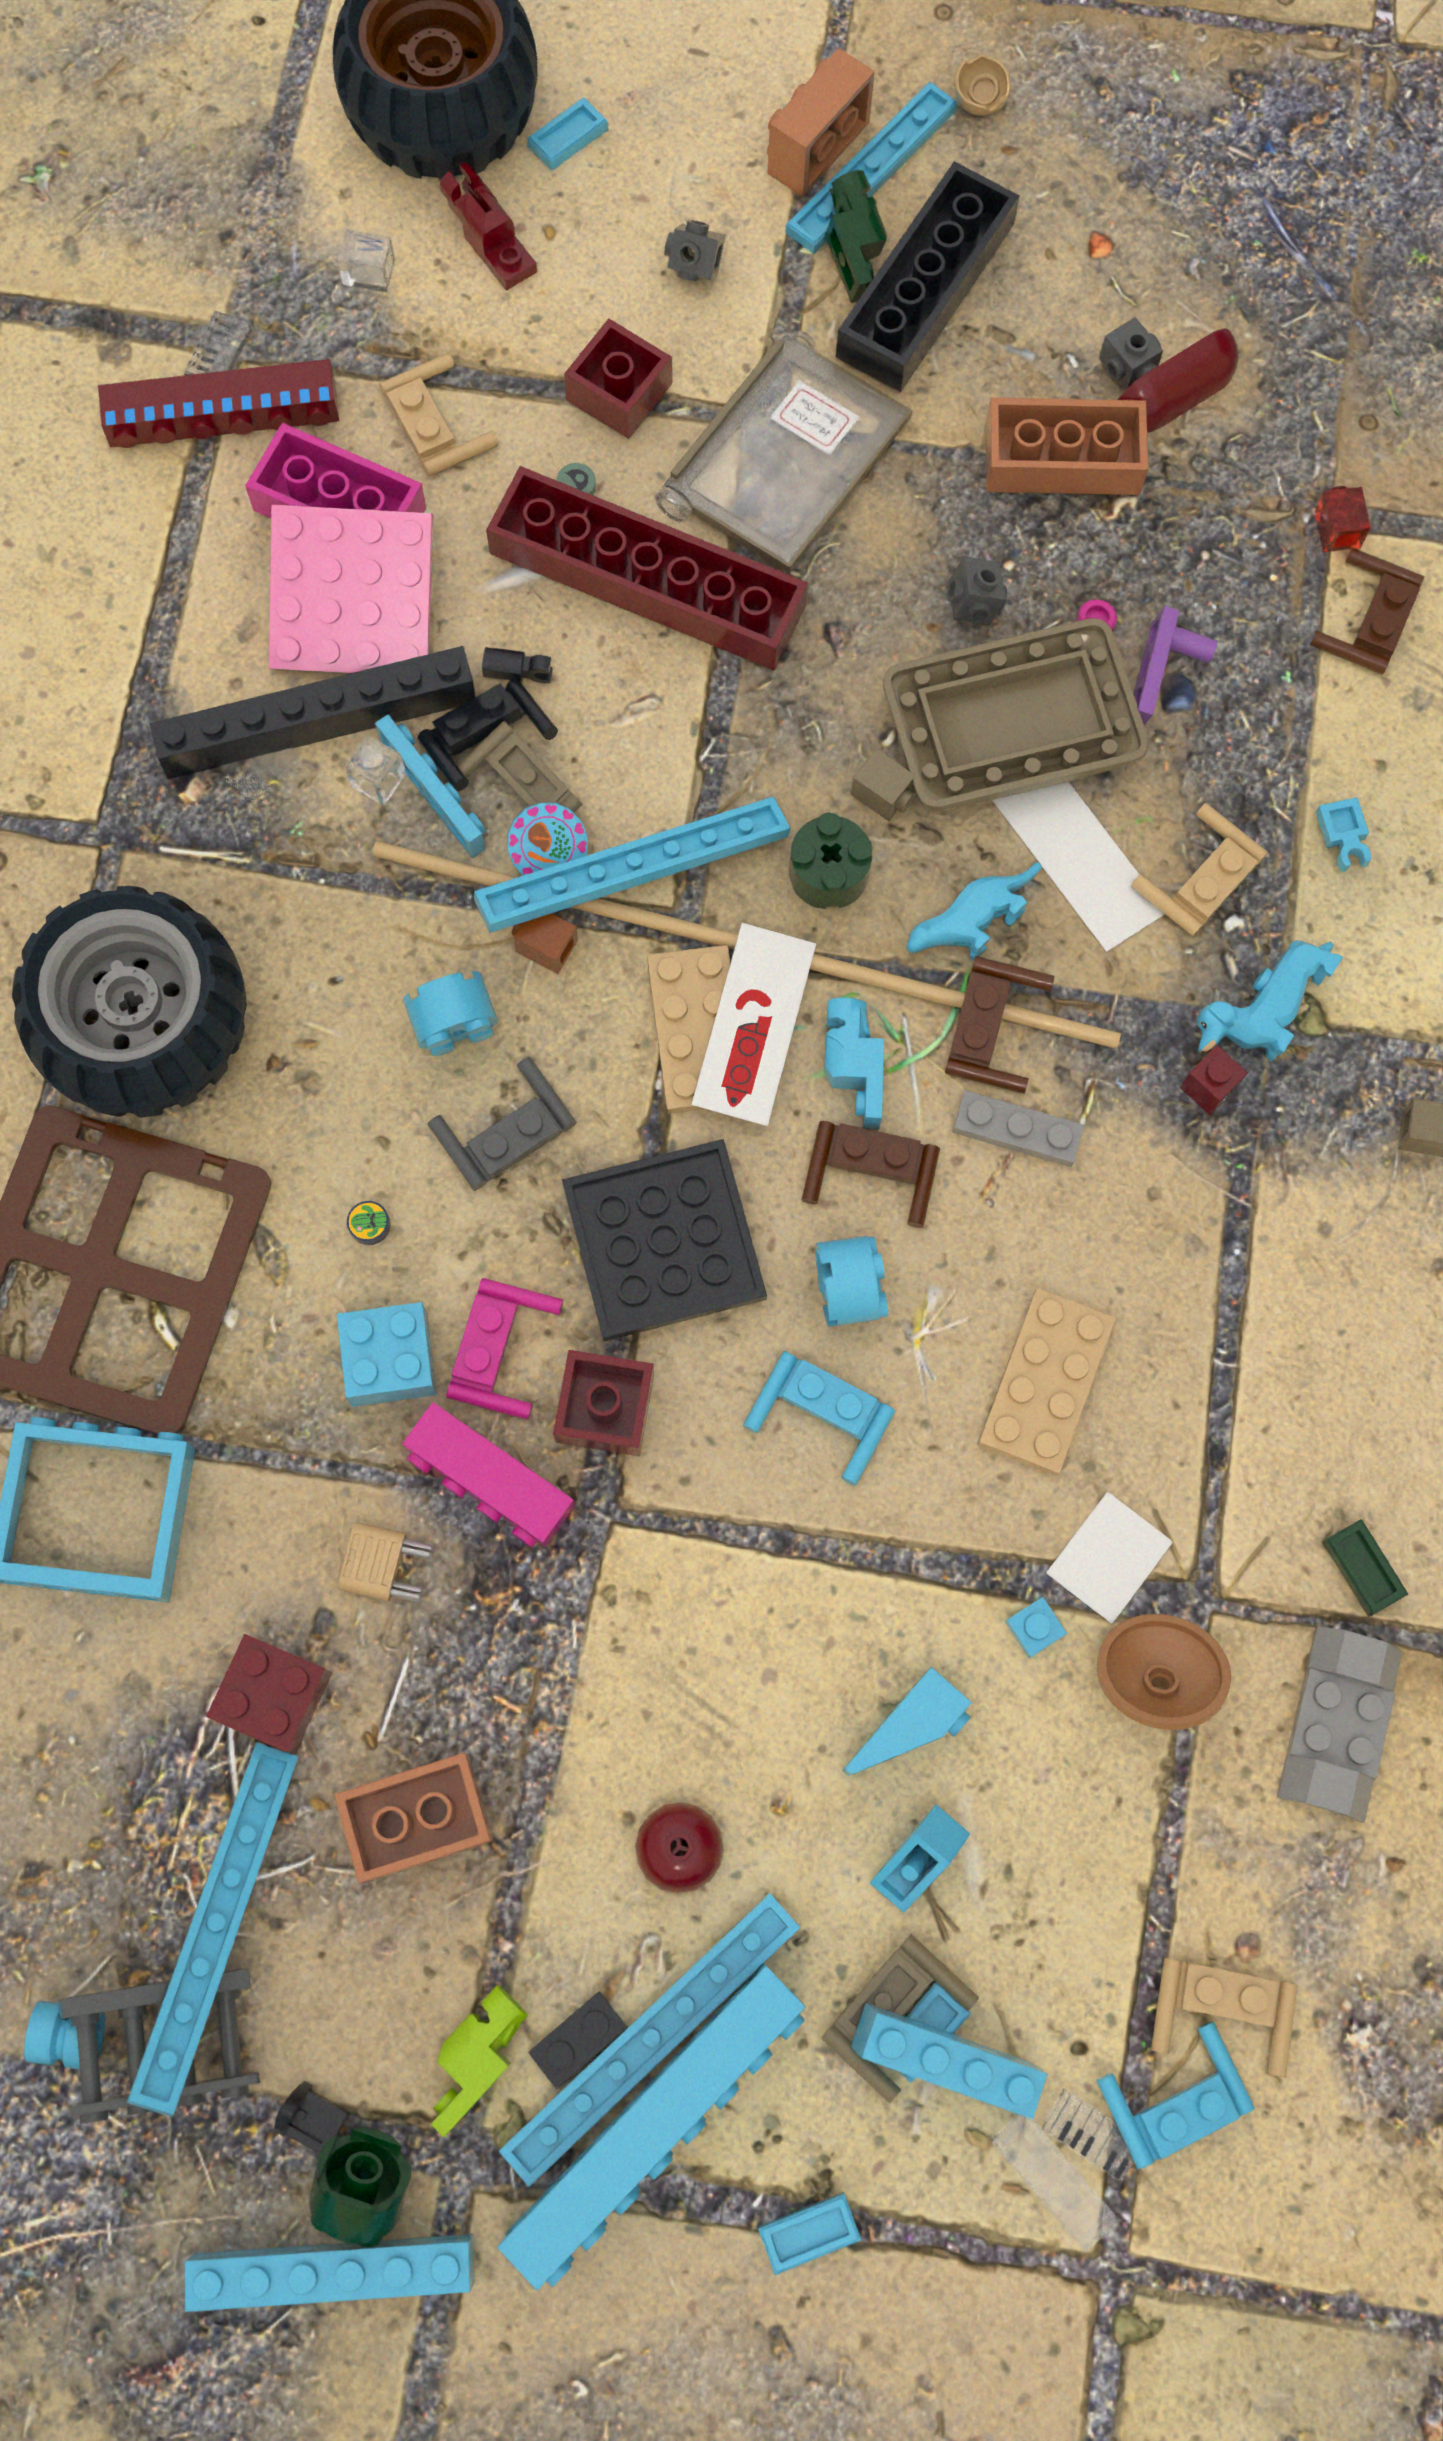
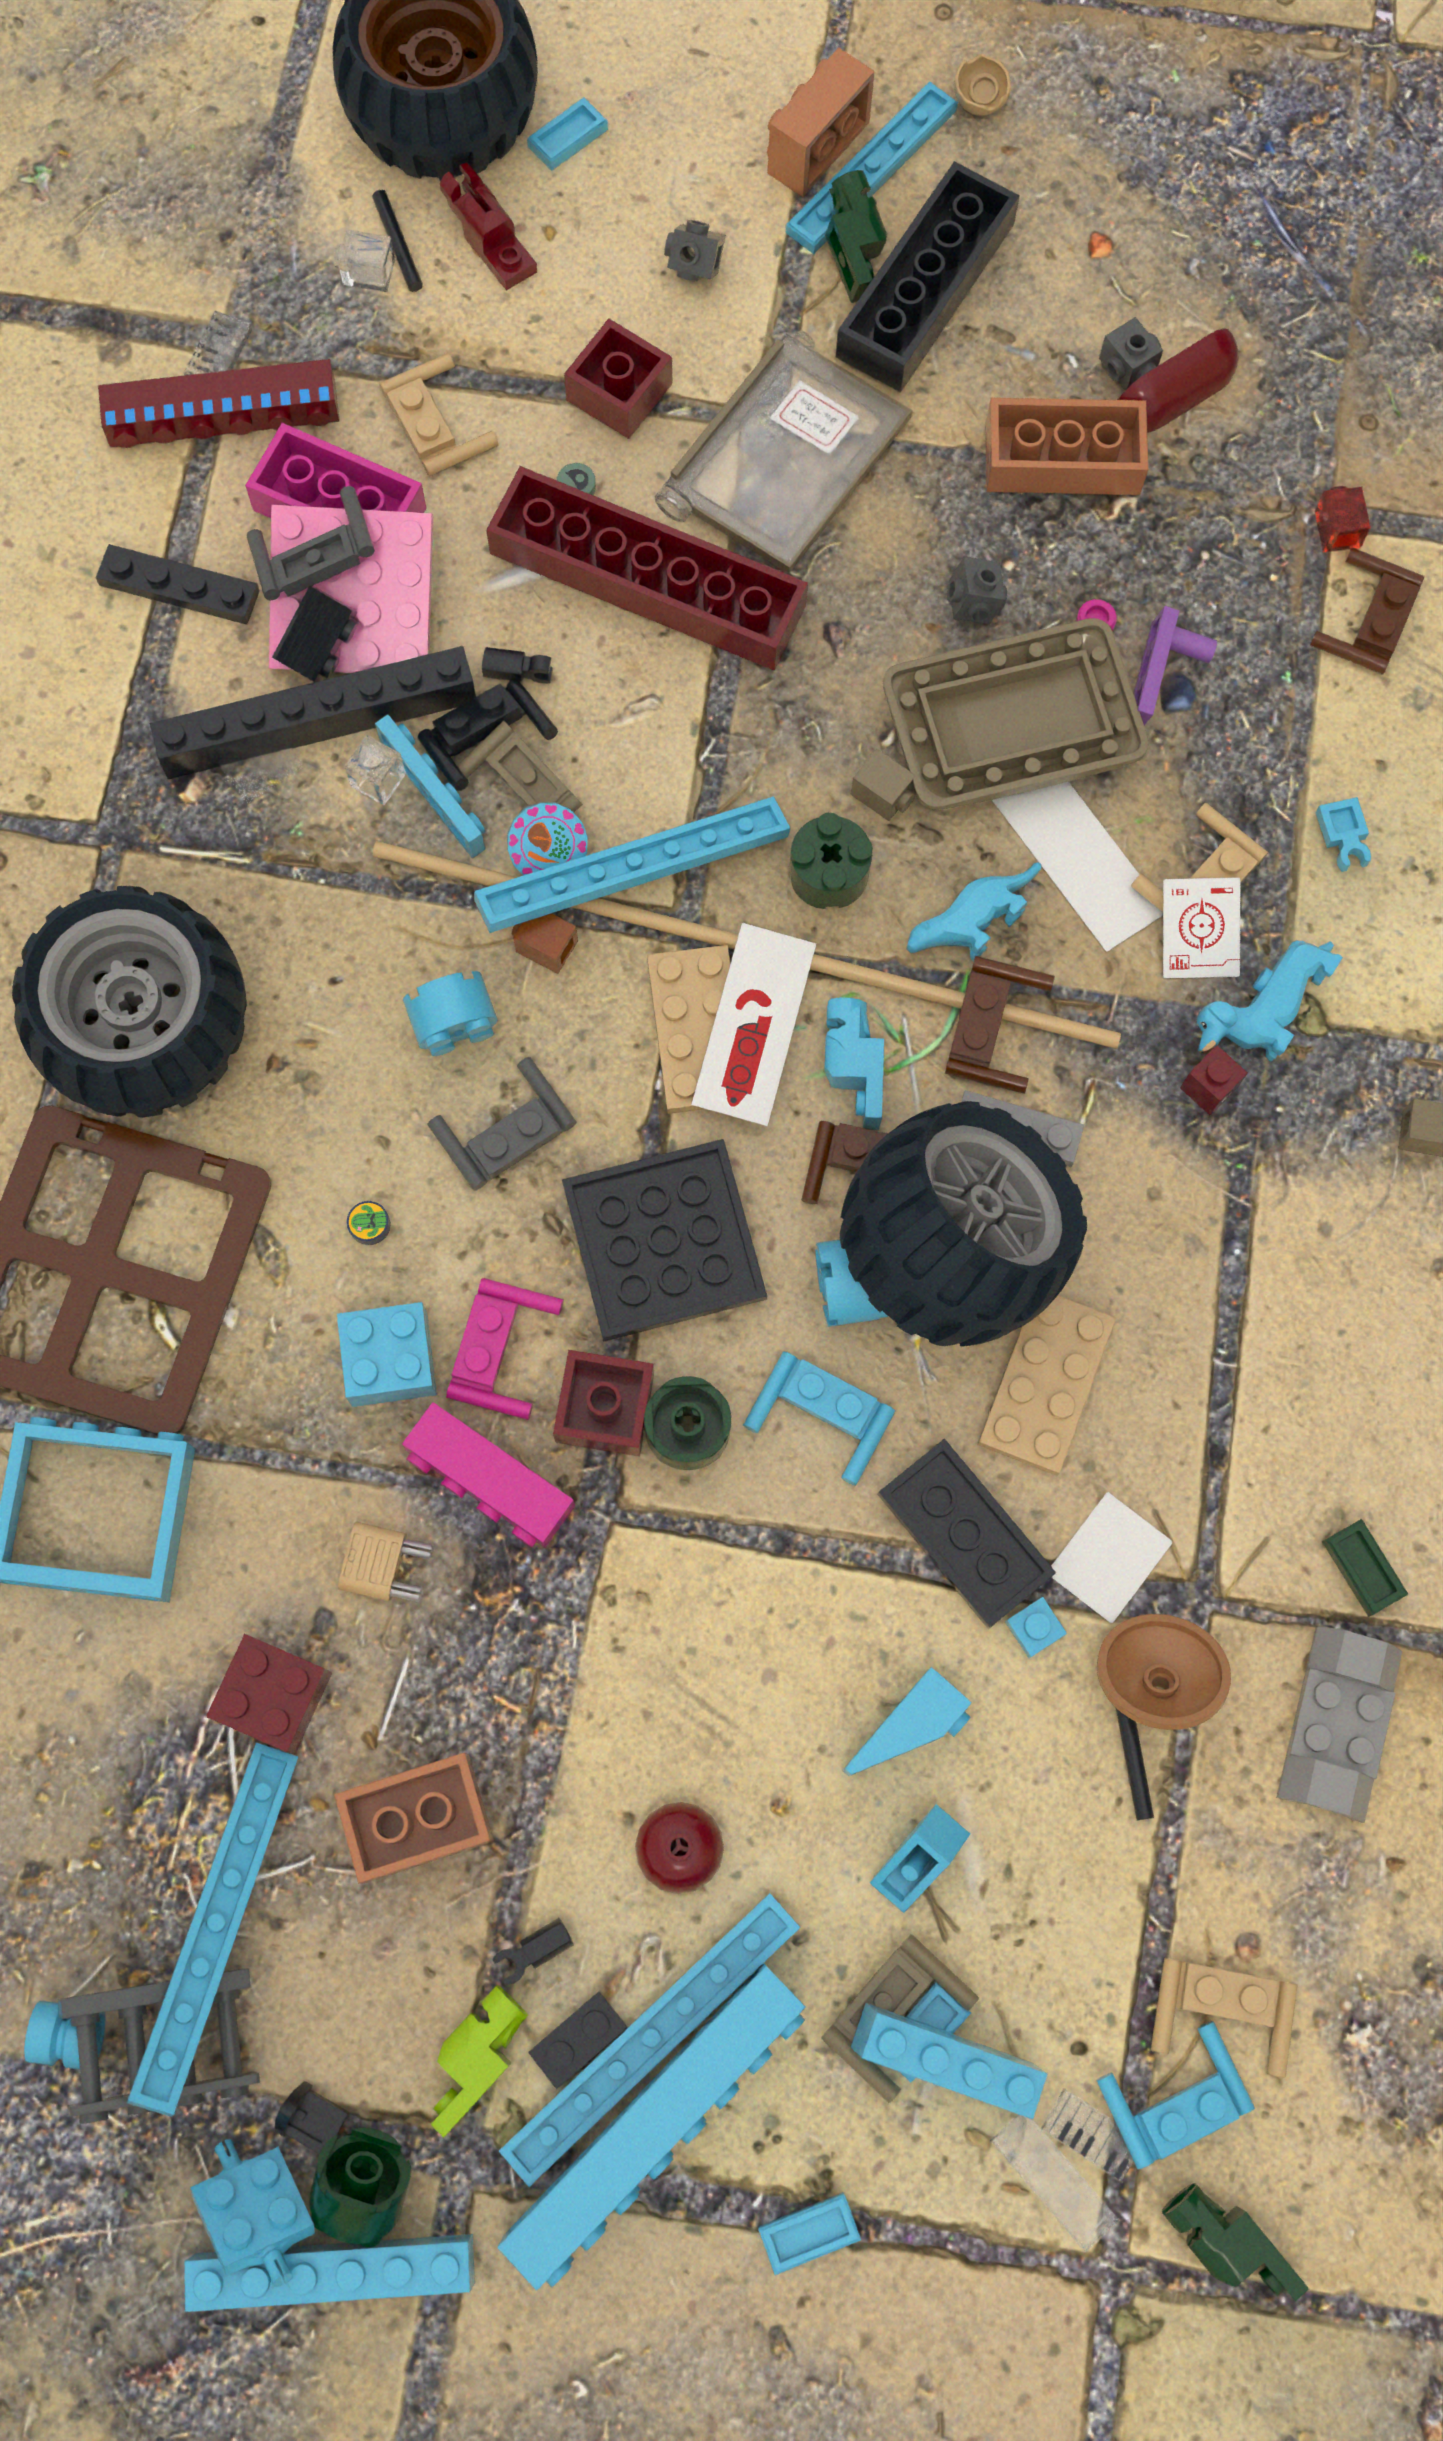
(177, 584): none -> black plate
(252, 2212): none -> medium azure plate
(316, 558): none -> dark grey plate
(316, 634): none -> black brick
(398, 241): none -> black bar
(537, 1949): none -> black bar
(687, 1398): none -> dark green brick
(962, 1224): none -> black wheel
(966, 1533): none -> black plate
(1135, 1767): none -> black bar
(1201, 927): none -> white sticker
(1230, 2244): none -> dark green plate

